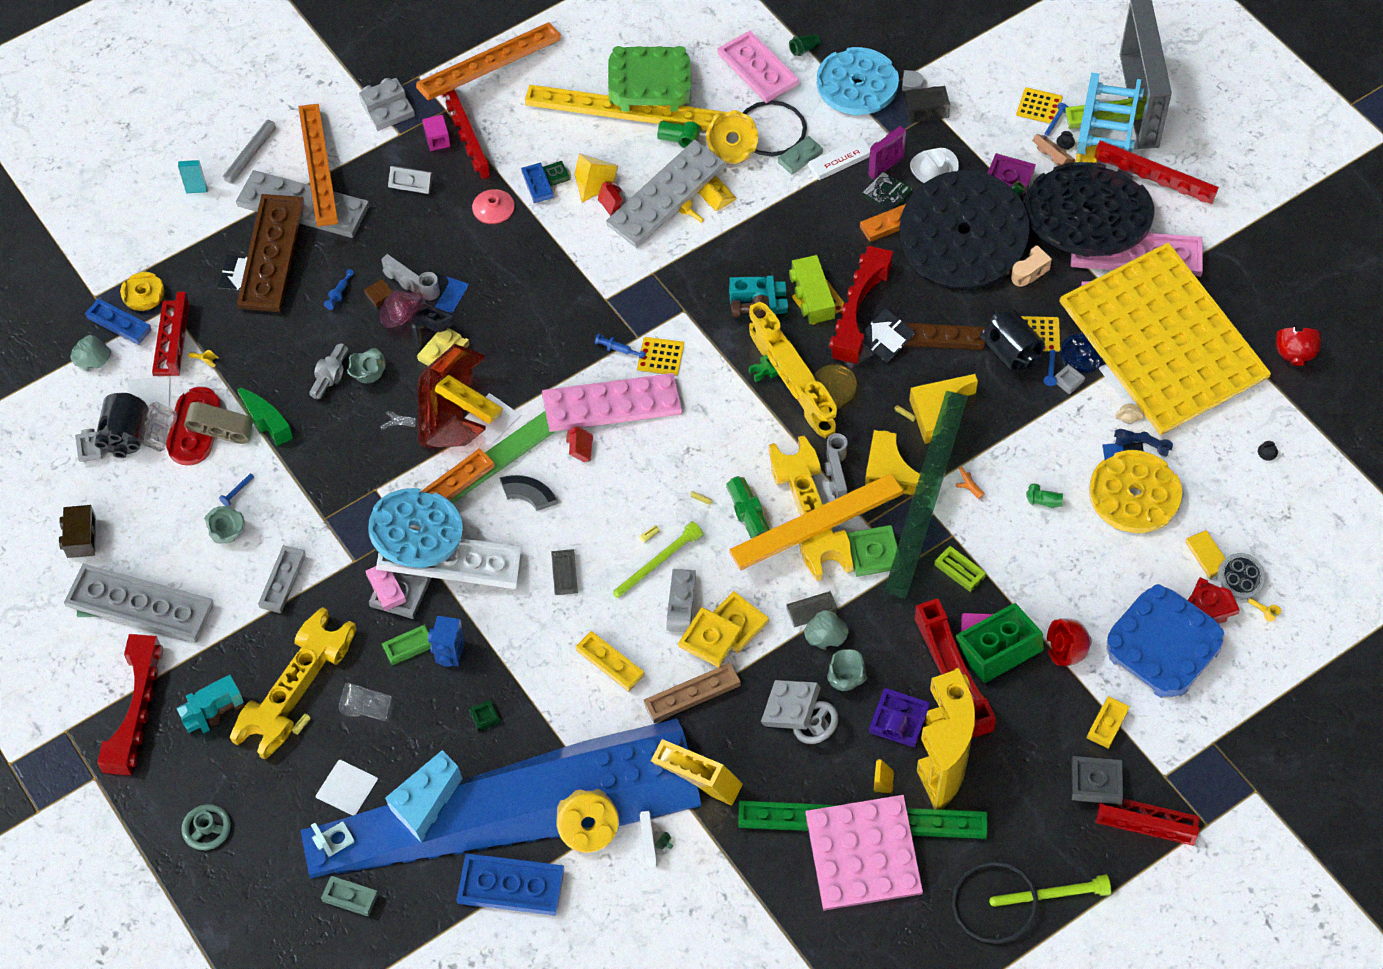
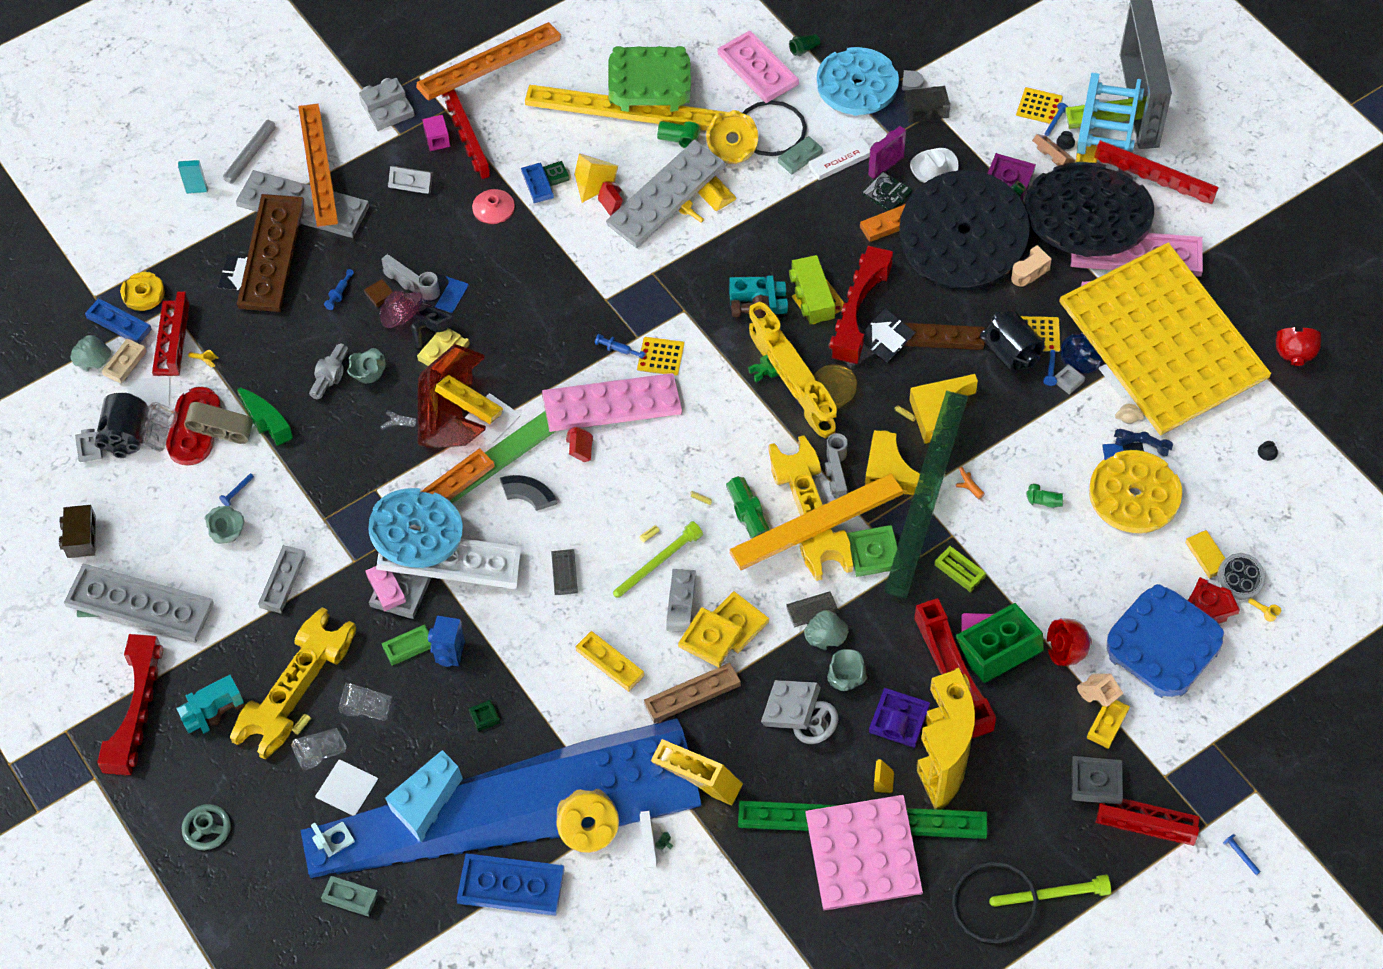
(124, 361): none -> tan plate
(315, 747): none -> clear plate
(1100, 687): none -> light nougat leg
(1241, 853): none -> pin

